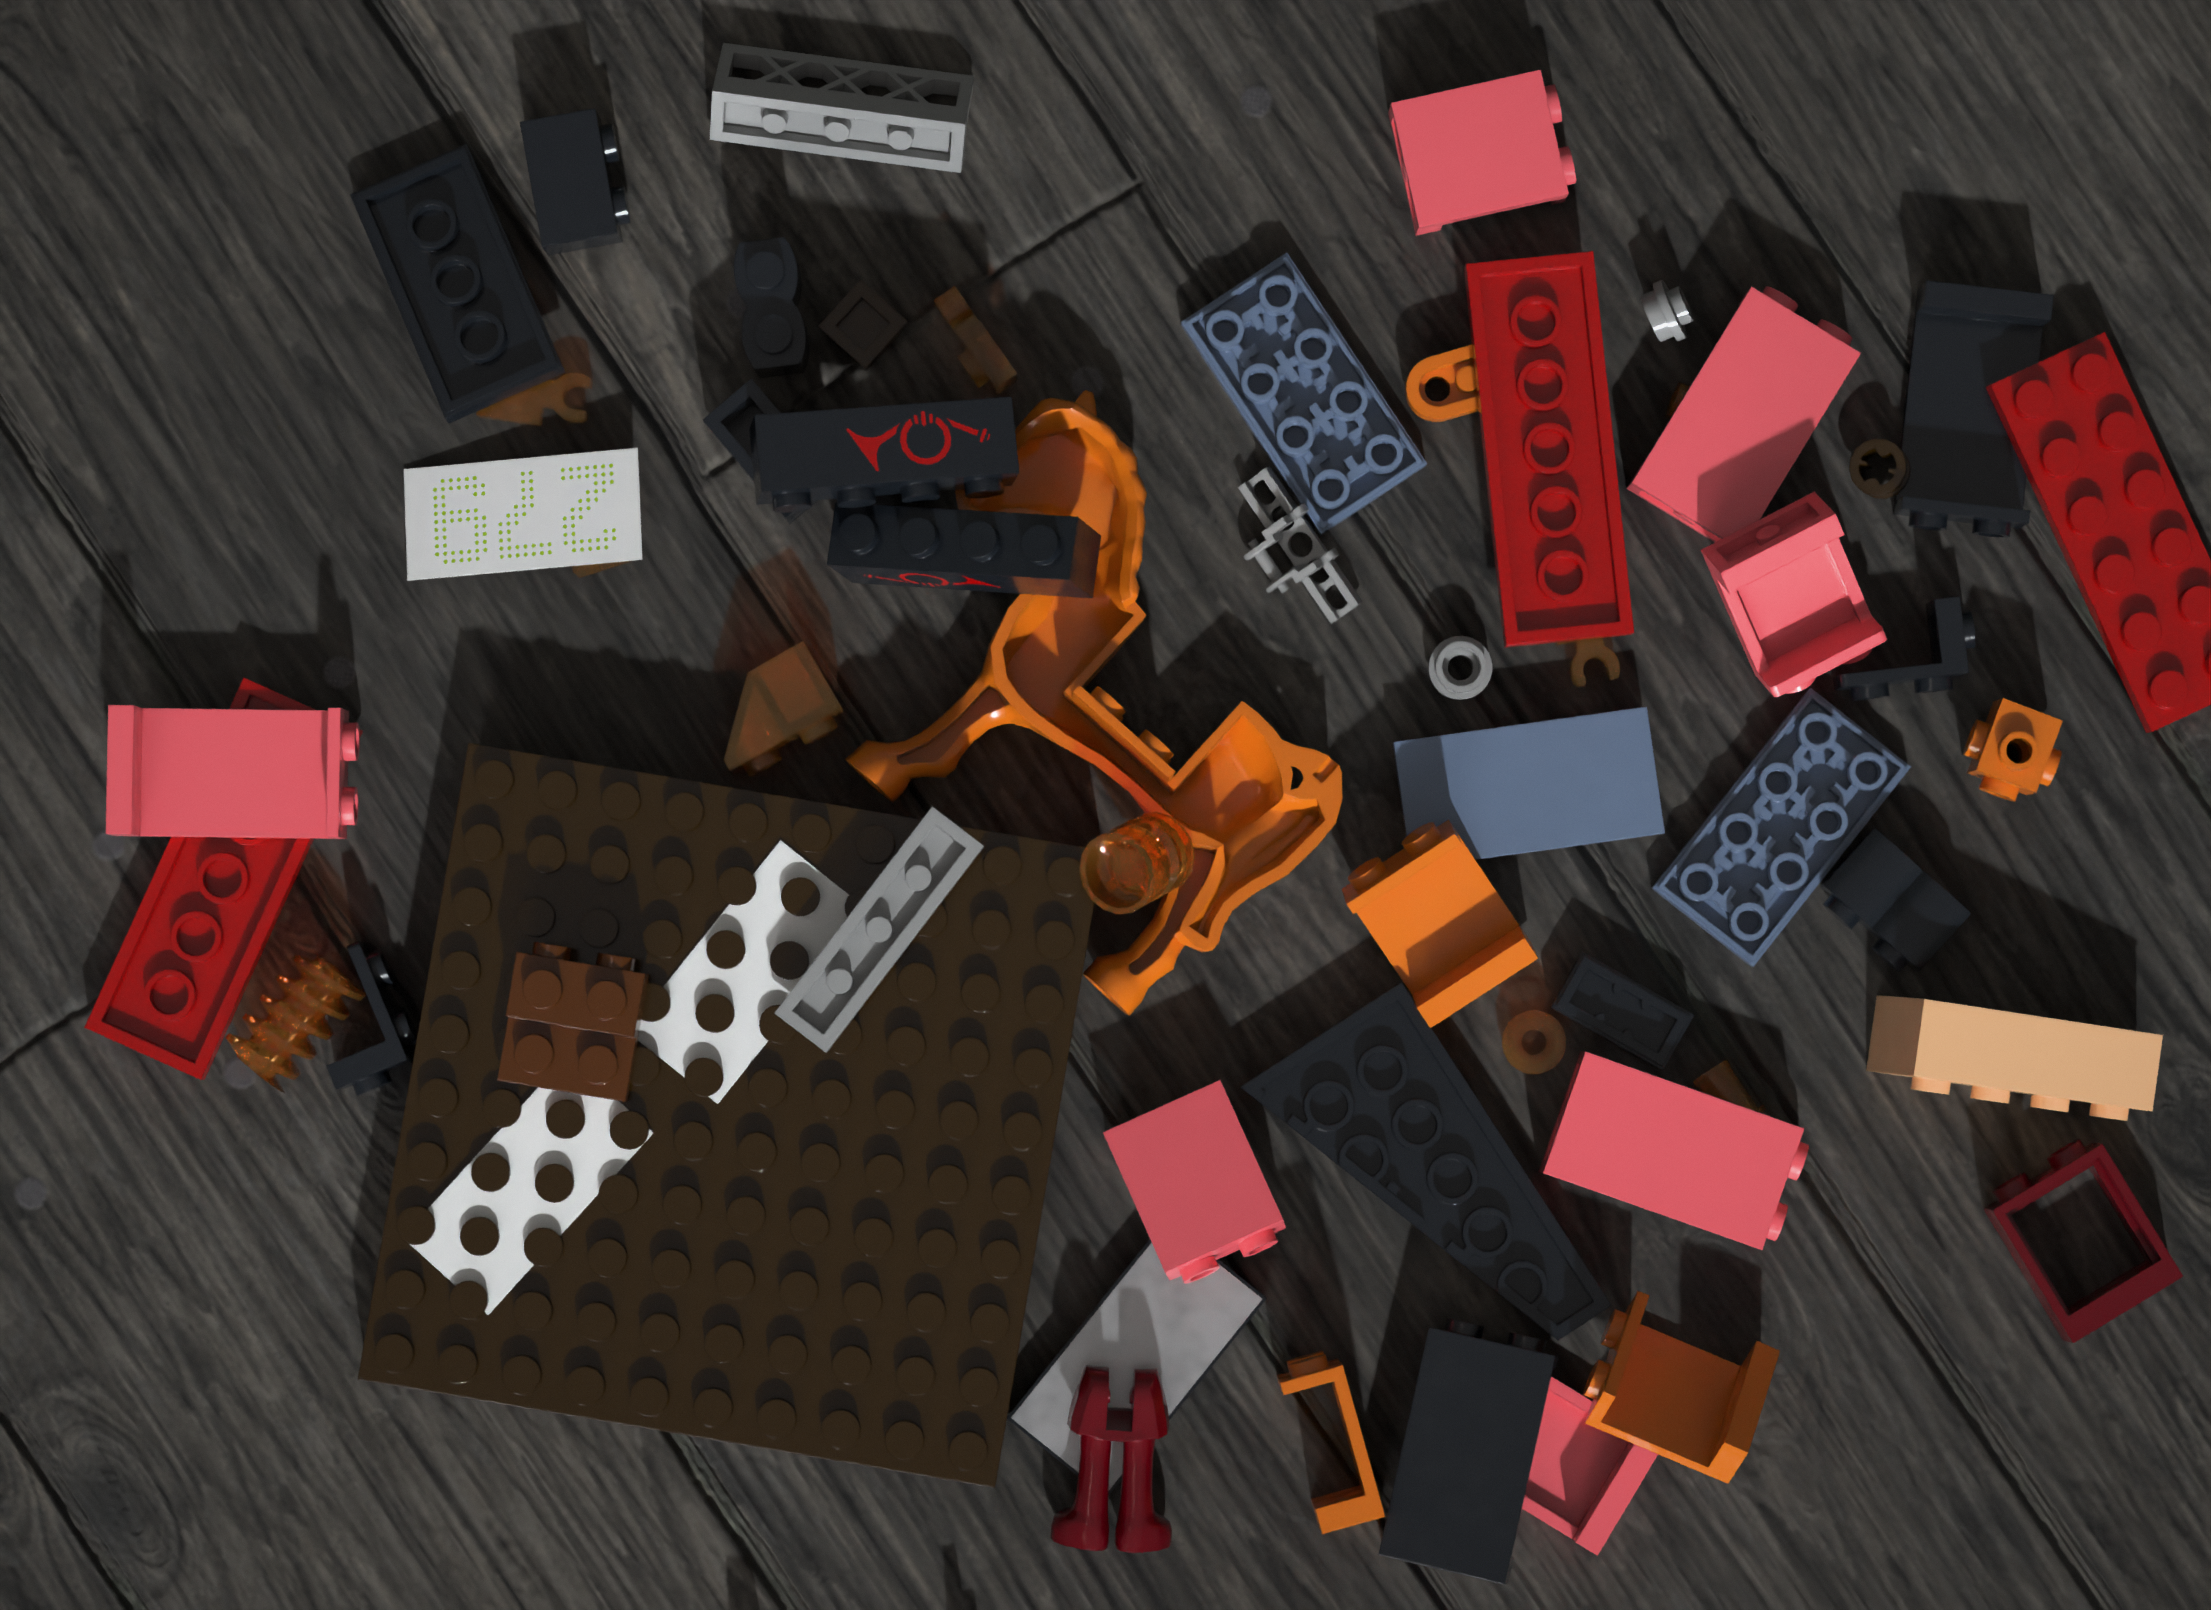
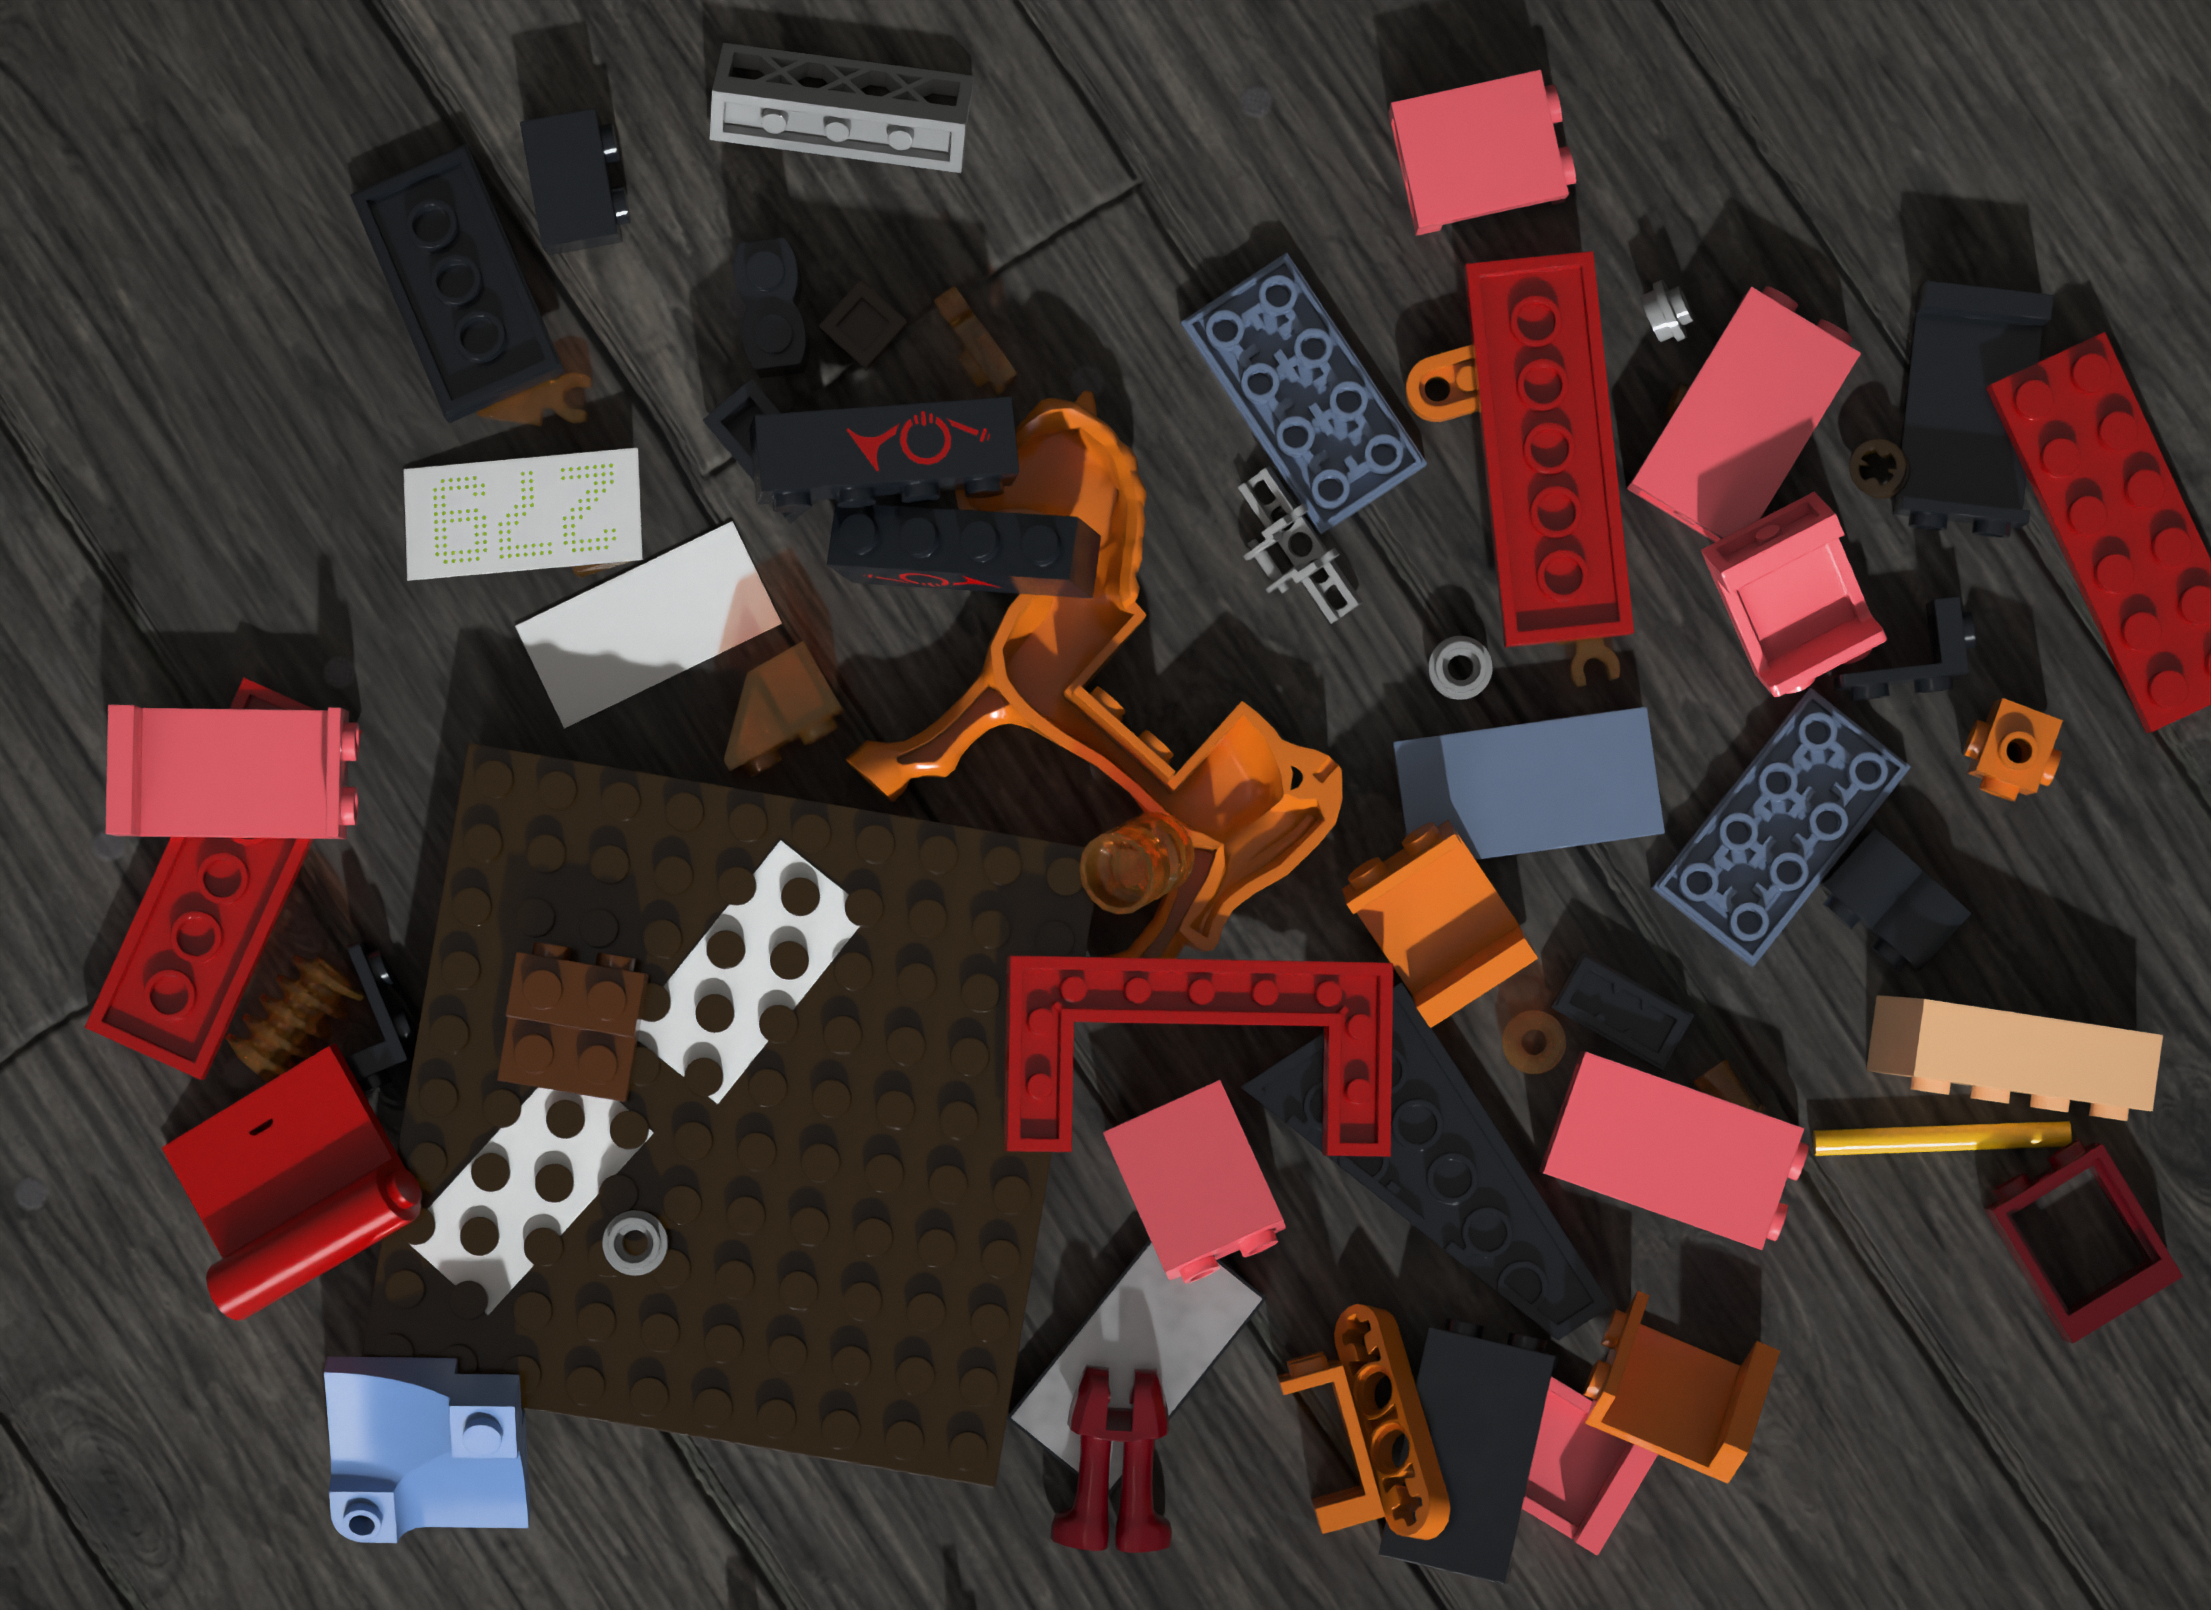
(299, 1191): none -> red door
(423, 1447): none -> medium blue slope
(614, 1242): none -> light grey plate
(648, 624): none -> white sticker
(879, 929): light grey plate -> none
(1056, 991): none -> red plate
(1398, 1416): none -> orange beam
(1941, 1138): none -> yellow bar

